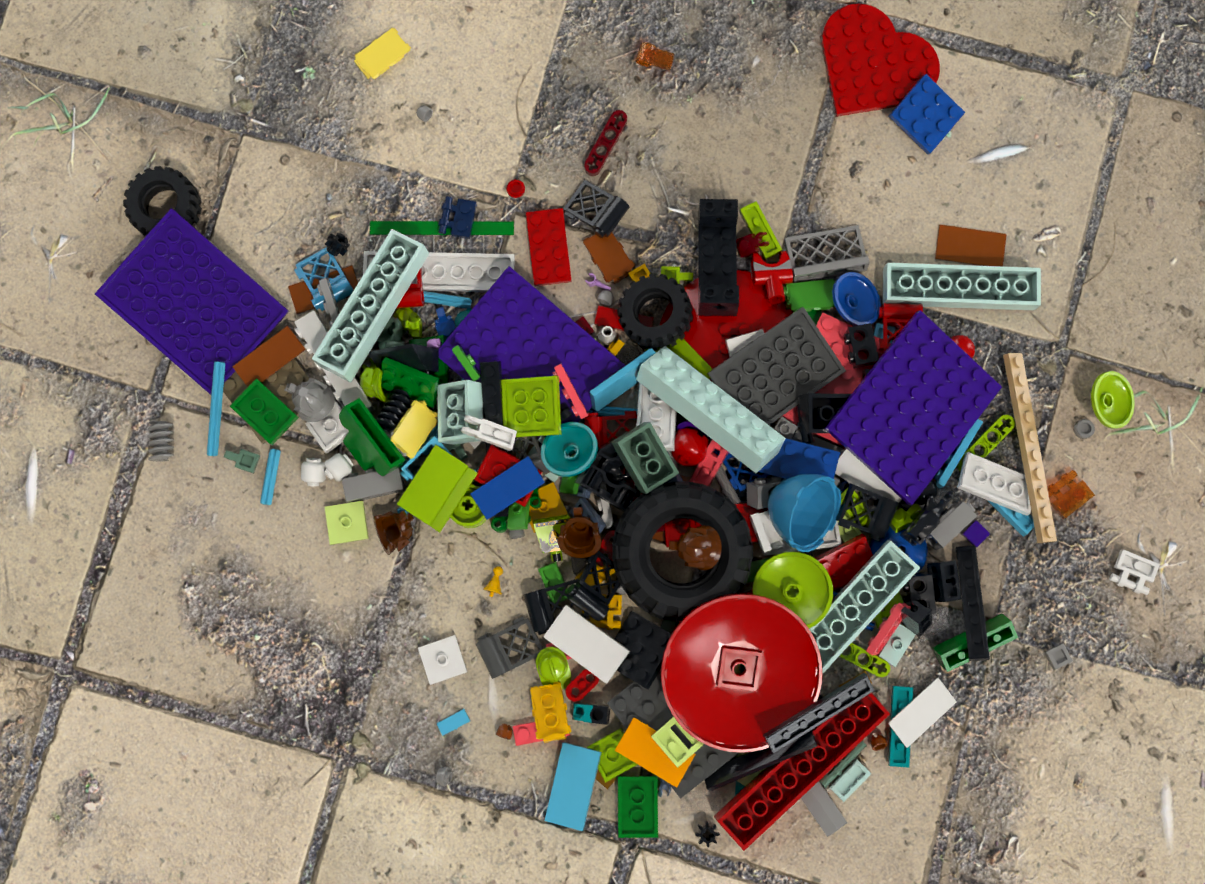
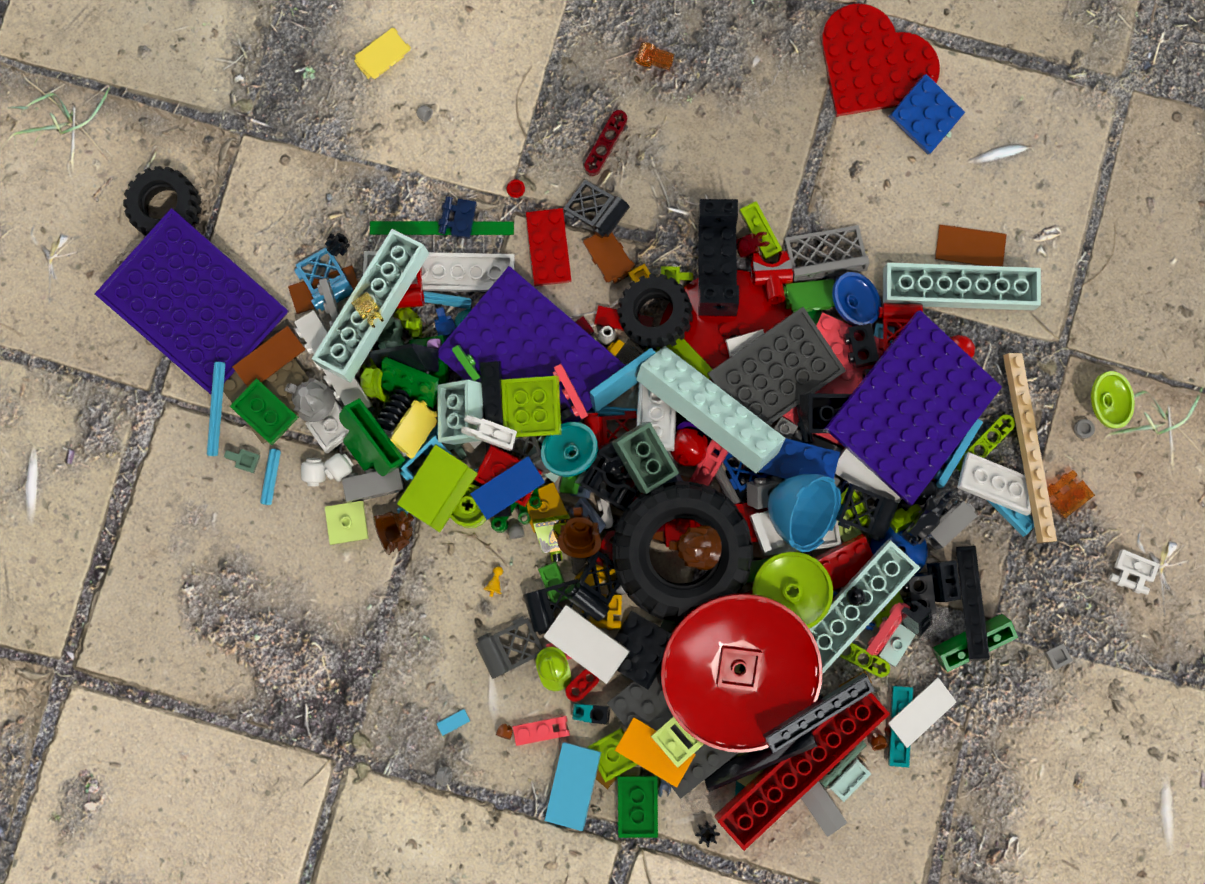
(160, 441): light grey piece -> none
(367, 308): none -> clear yellow plate
(442, 659): white plate -> none
(518, 516): bright green plate -> none
(549, 712): yellow piece -> none
(595, 282): lavender hand -> none
(605, 298): light grey hinge -> none
(855, 596): none -> black plate
(975, 533): dark purple tile -> none

